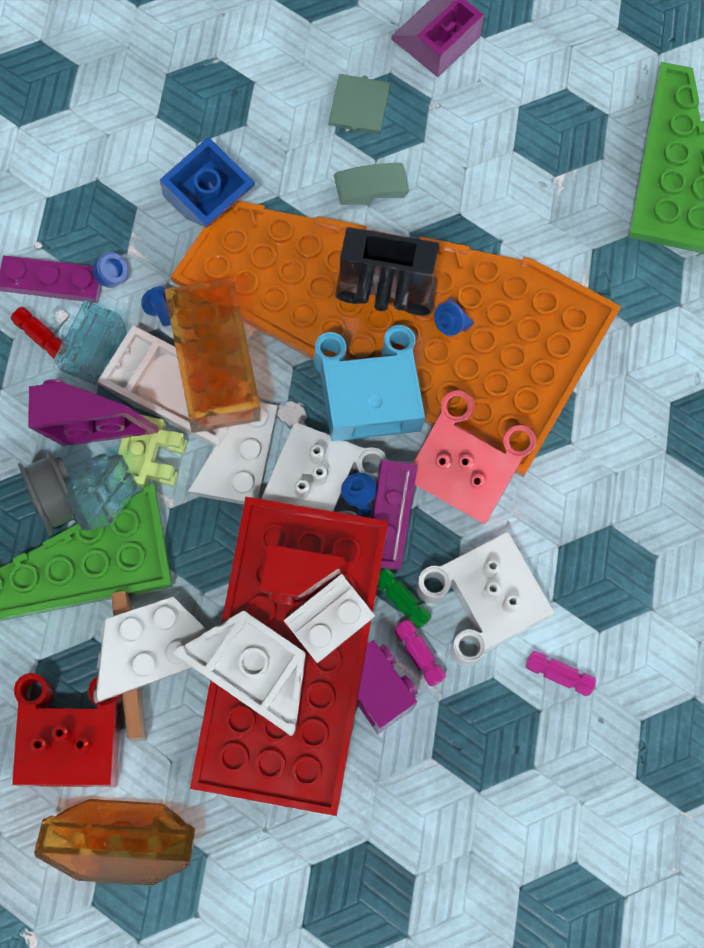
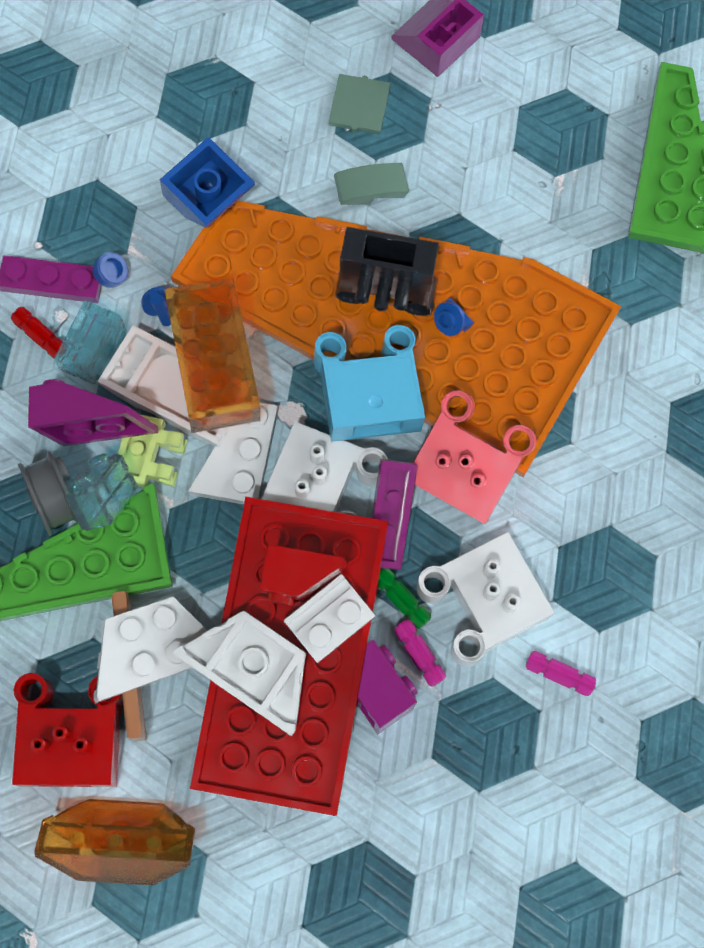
(359, 491): blue plate -> none

